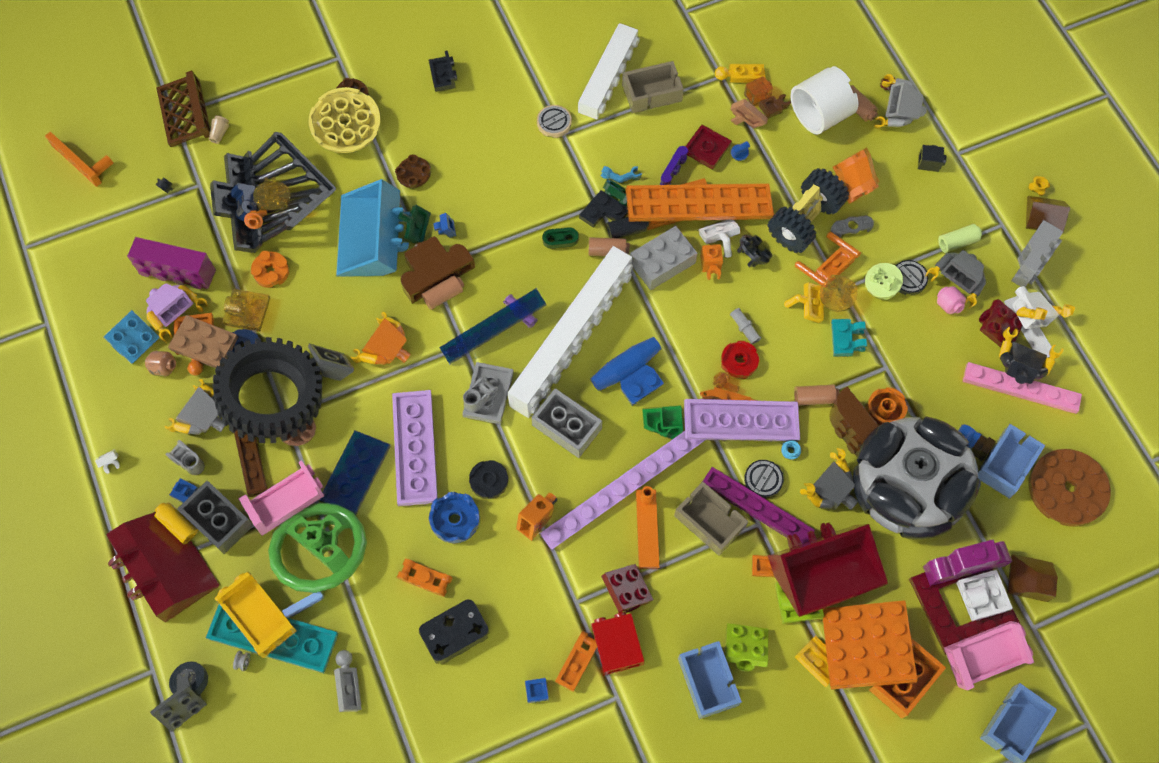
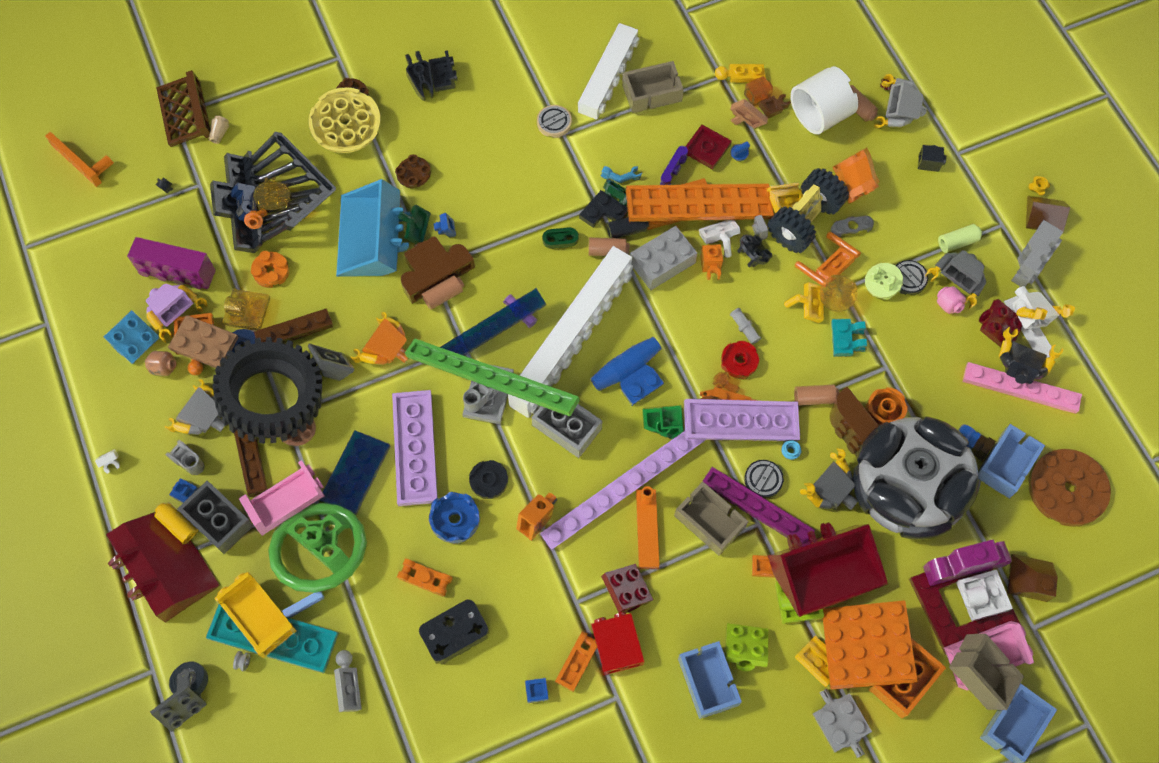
(297, 327): none -> reddish brown plate
(419, 75): none -> black hinge
(493, 377): none -> bright green plate
(759, 227): none -> light grey plate
(784, 195): none -> yellow plate
(842, 723): none -> light grey plate
(986, 672): none -> dark tan piece

